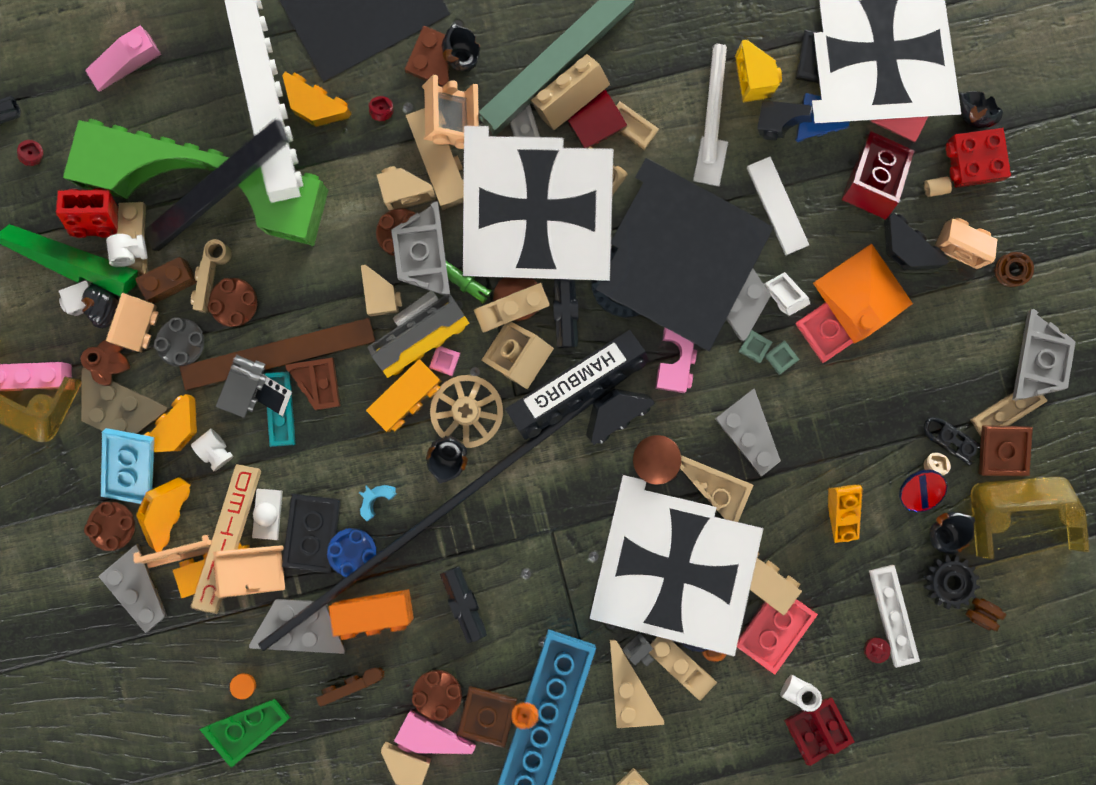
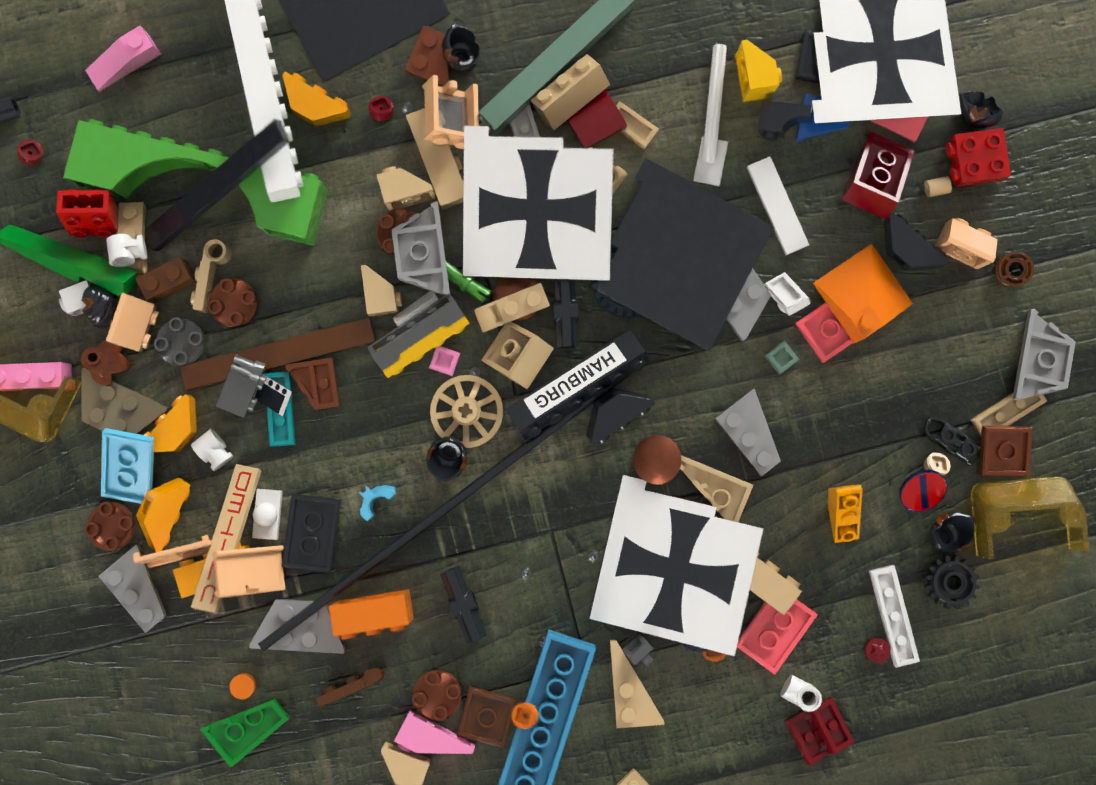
(350, 550): blue dish -> none
(404, 396): light orange brick -> none
(676, 376): bright pink arch -> none
(682, 667): tan plate -> none
(755, 346): sand green tile -> none
(985, 614): reddish brown wheel -> none

